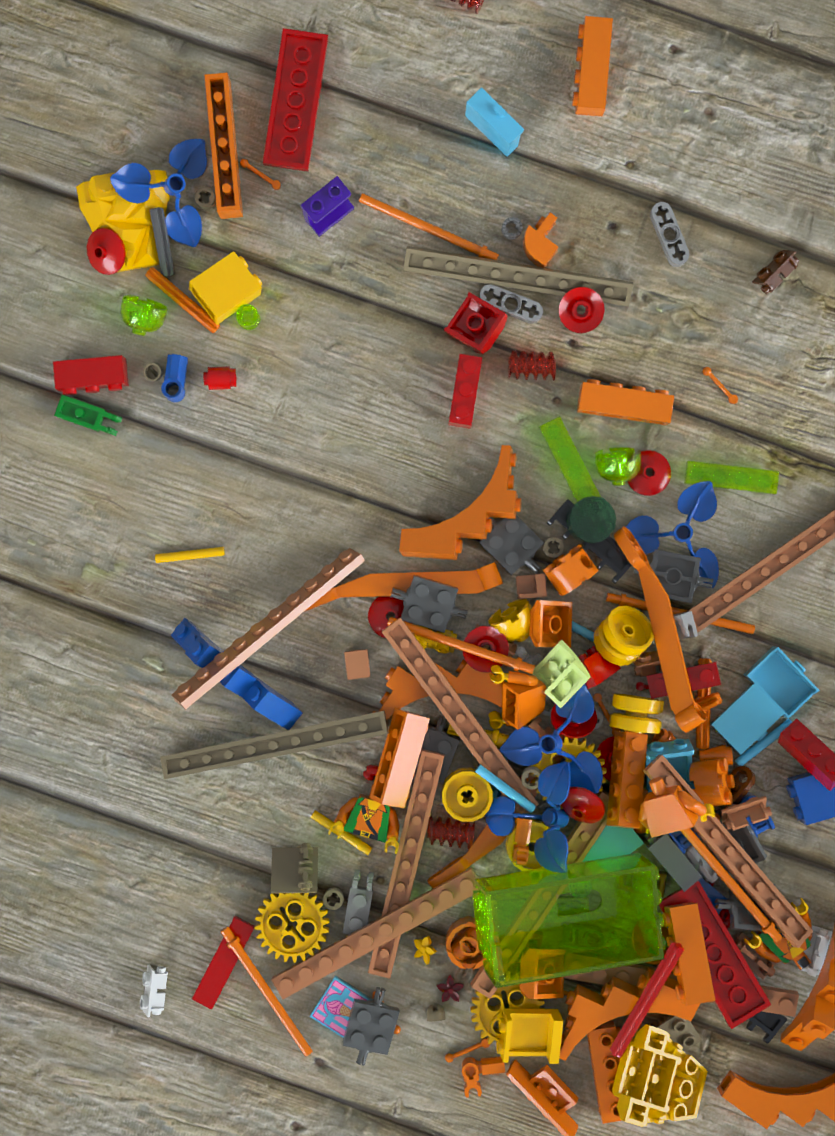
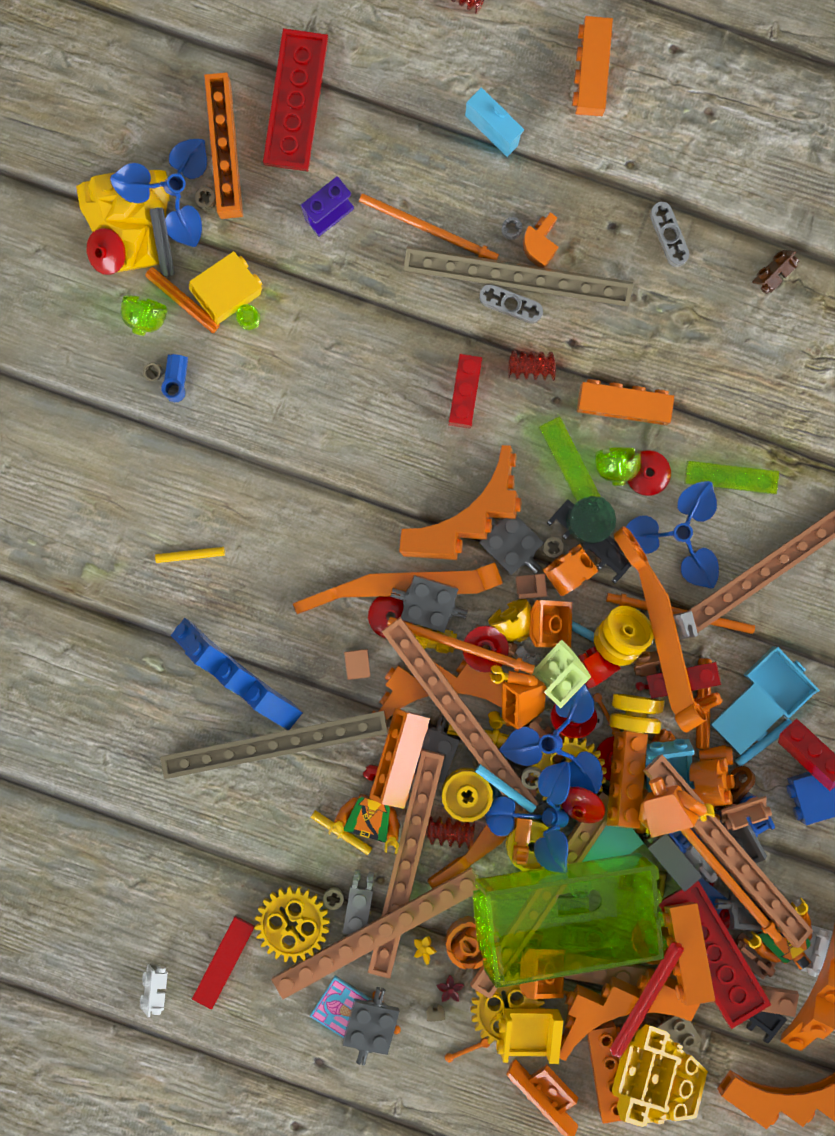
(85, 414): green hinge -> none
(90, 374): red brick -> none
(220, 378): red brick -> none
(233, 942): orange bar -> none
(267, 628): nougat plate -> none
(276, 185): orange hinge -> none
(294, 869): dark tan hinge -> none
(472, 1068): orange bar -> none
(477, 324): red slope -> none
(593, 310): red dish -> none
(678, 574): dark grey plate -> none
(731, 398): orange hinge -> none

